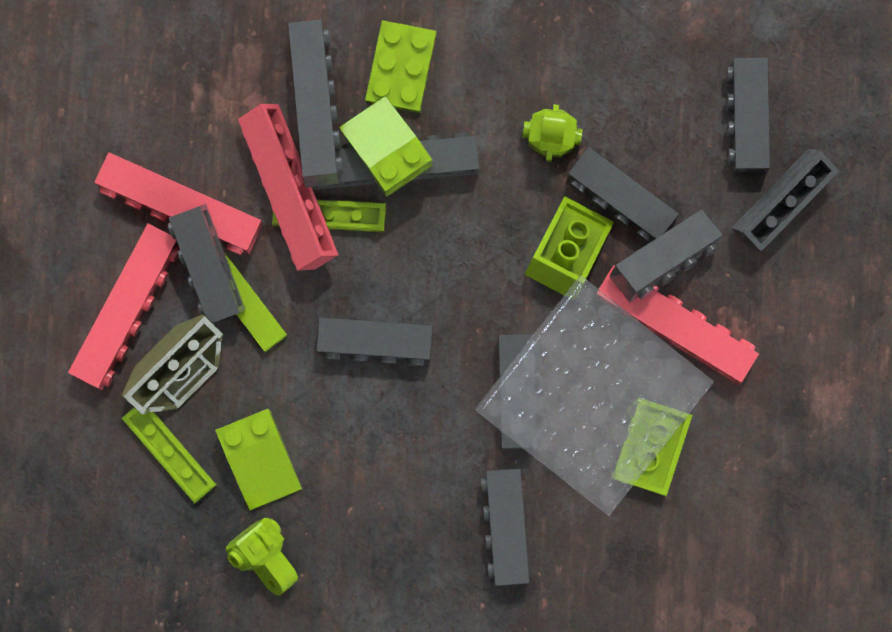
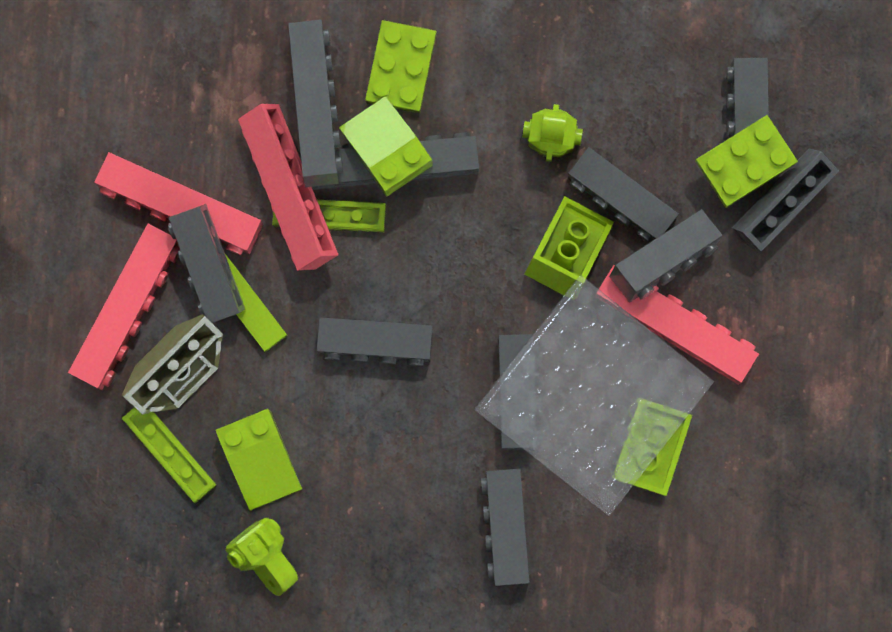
(746, 161): none -> lime plate

